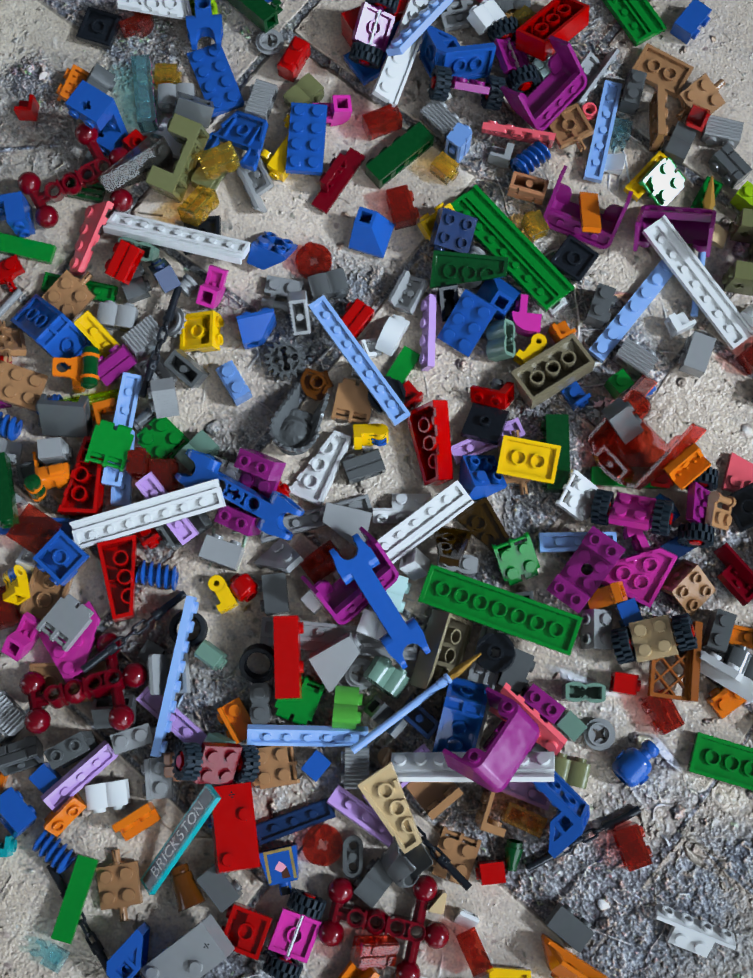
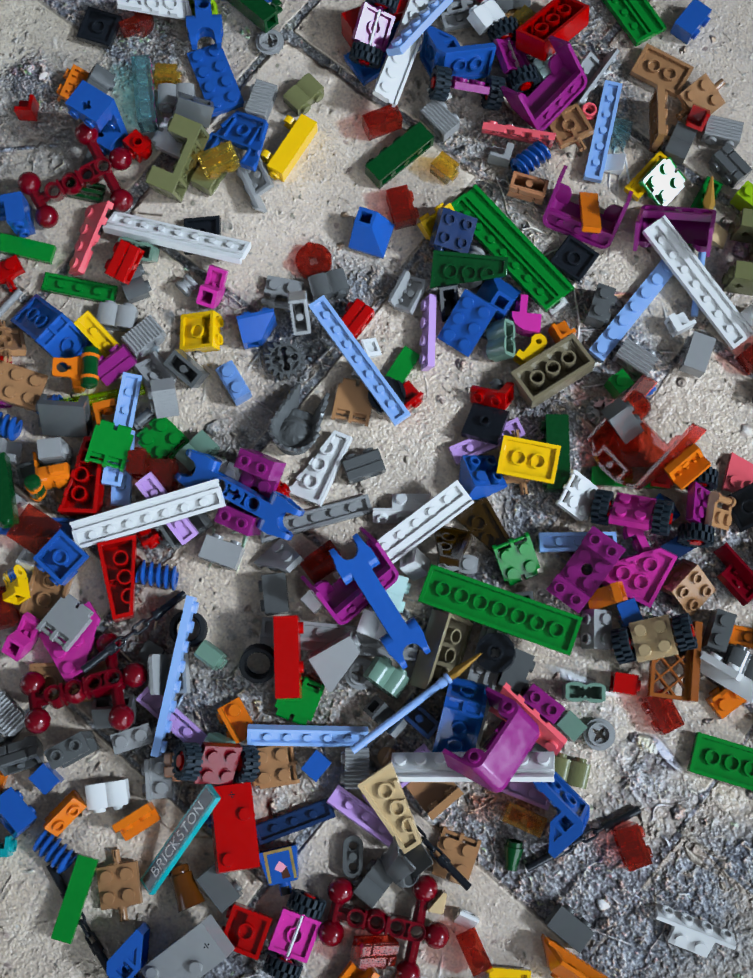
(53, 956): clear light blue plate -> none
(70, 294): medium nougat plate -> none
(79, 776): lavender plate -> none
(136, 163): clear smoke wedge -> none
(152, 364): black piece -> none
(164, 274): brick -> none
(180, 319): light grey gear -> none
(198, 205): clear yellow brick -> none
(221, 589): yellow leg -> none
(243, 587): red head -> none
(260, 709): dark grey brick -> none
(269, 250): blue slope -> none
(294, 59): red brick -> none
(306, 139): blue plate -> none
(315, 383): reddish brown animal -> none
(320, 856): clear red plate -> none
(337, 178): dark red bracket -> none
(338, 110): dark pink brick -> none
(345, 520): light grey slope -> none
(346, 707): bright green brick -> none
(370, 435): yellow leg -> none
(392, 334): white brick -> none
(432, 441): red wedge -> none
(458, 142): medium blue brick -> none
(490, 872): red brick -> none
(491, 825): medium nougat bracket -> none
(534, 225): clear yellow brick -> none
(575, 396): blue bracket -> none
(632, 92): dark grey brick -> none
(634, 765): blue piece -> none

